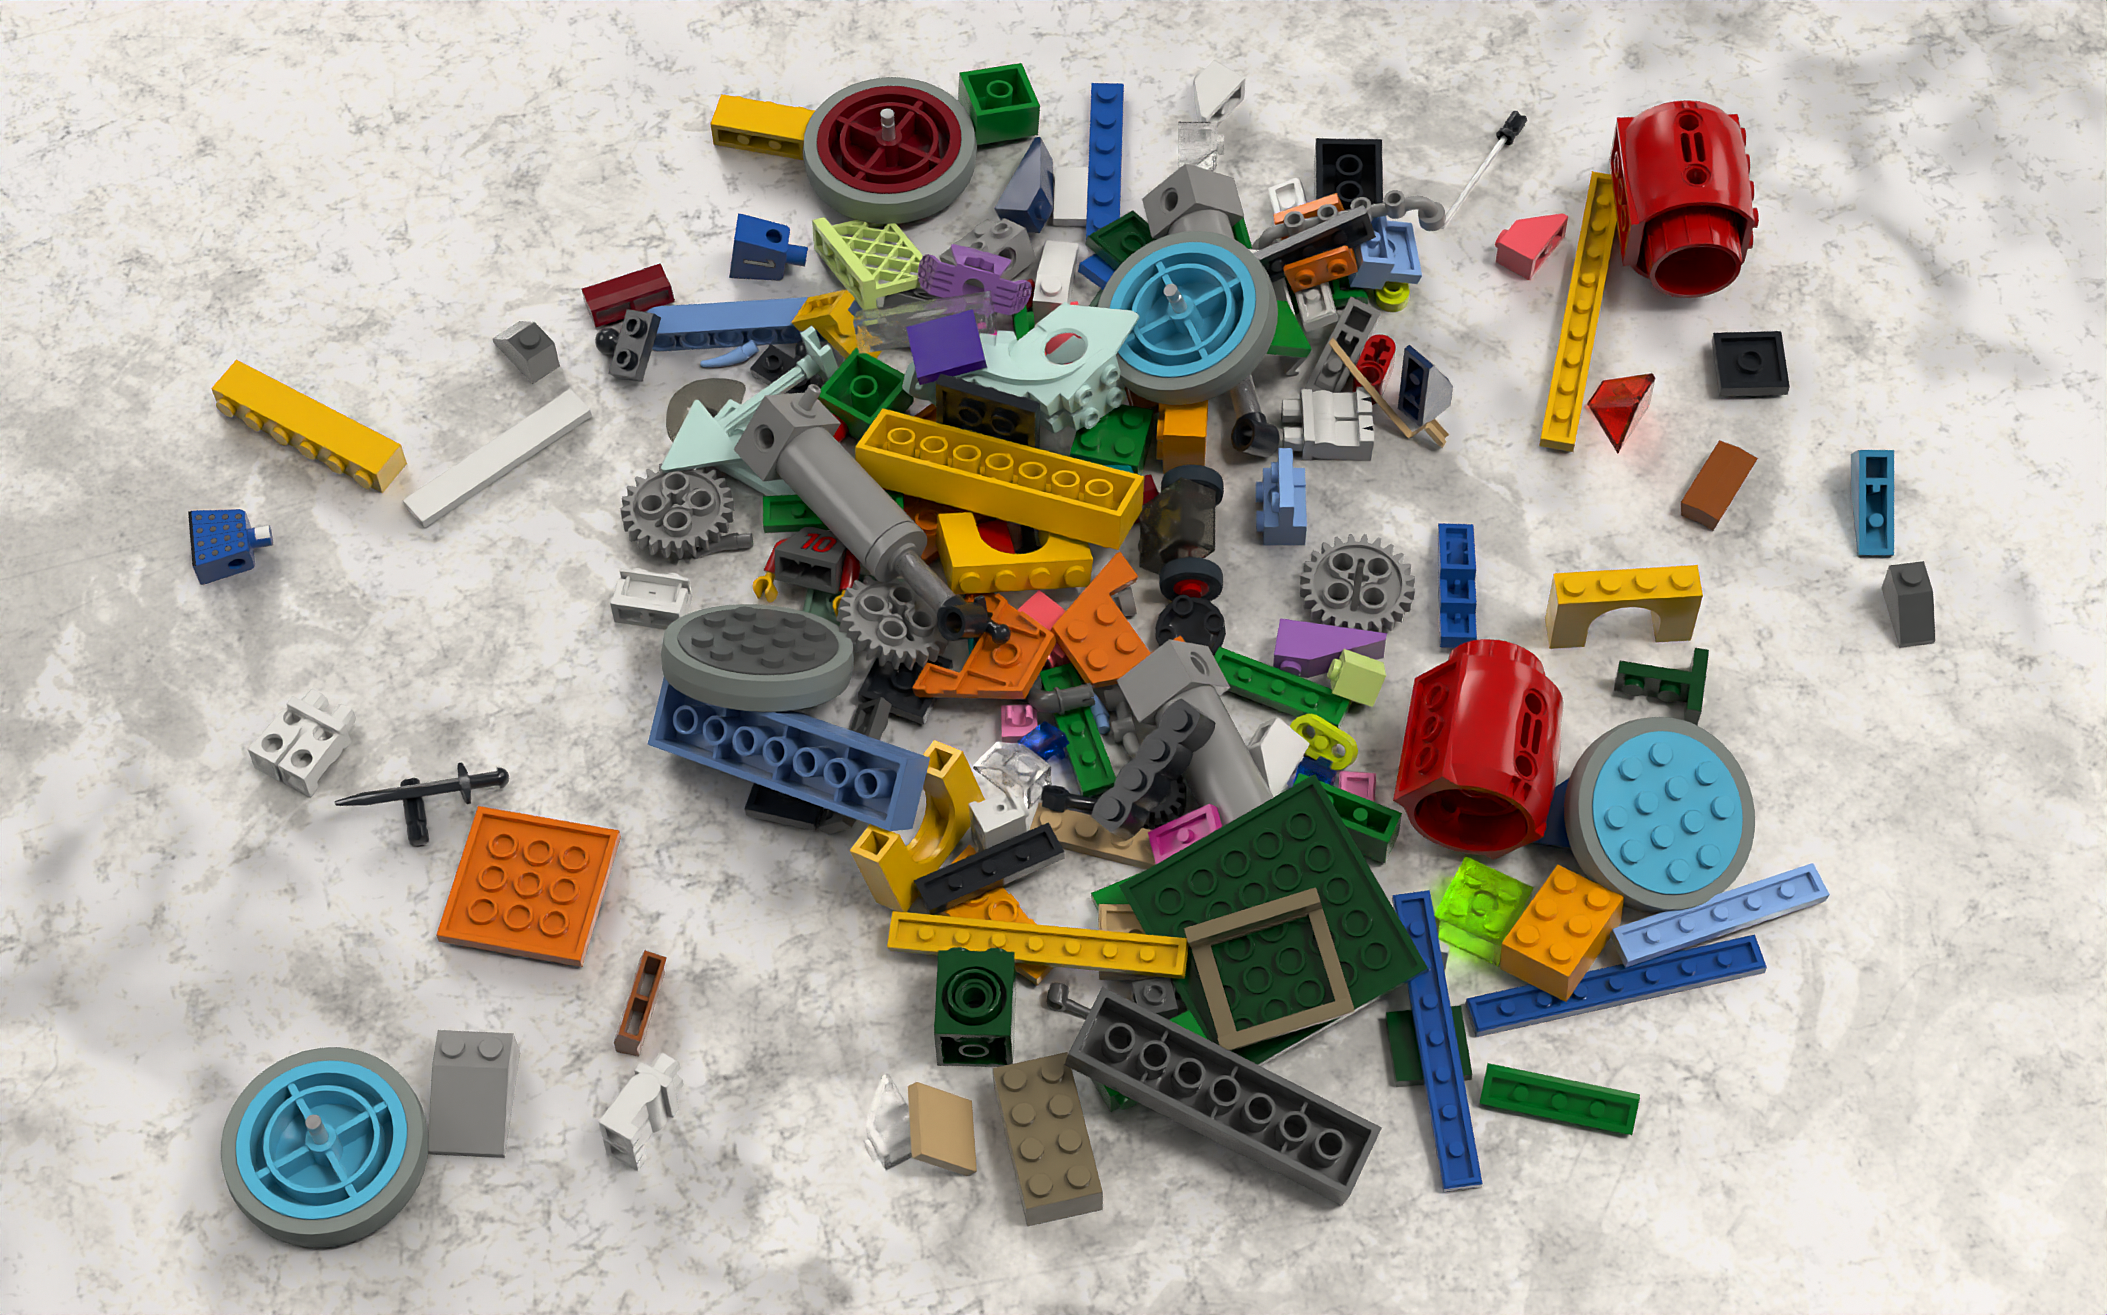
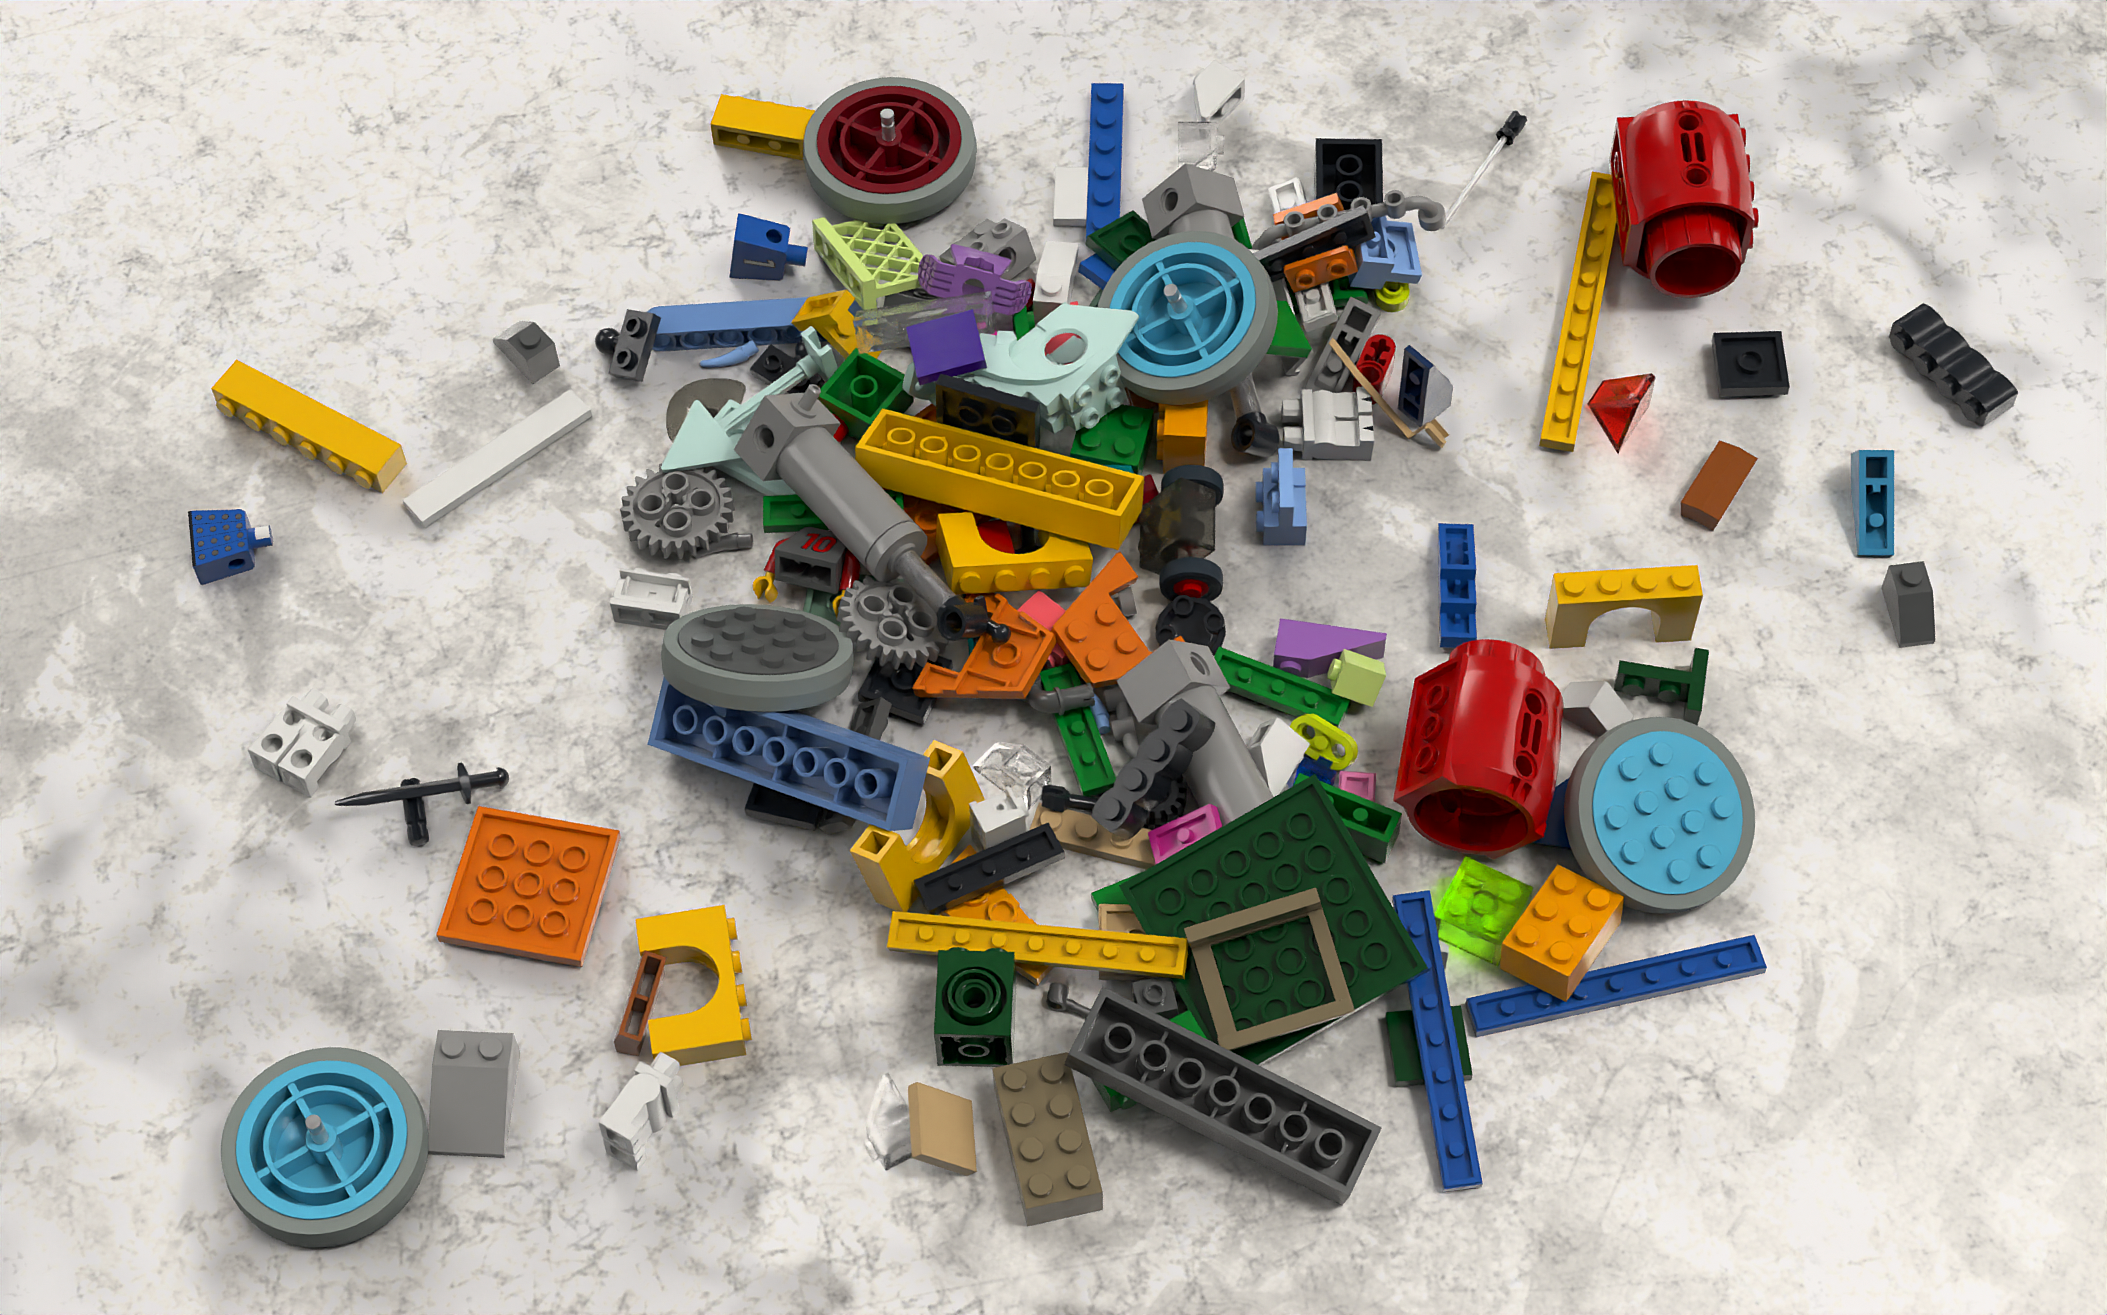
(633, 291): dark red piece -> none
(717, 1027): none -> yellow arch
(999, 103): green brick -> none
(1017, 721): bright pink tile -> none
(1030, 190): slope -> none
(1046, 741): clear blue tile -> none
(1391, 590): light grey gear -> none
(1530, 243): coral slope -> none
(1559, 1099): green plate -> none
(1594, 706): none -> white slope
(1719, 915): light blue plate -> none
(1955, 366): none -> black brick

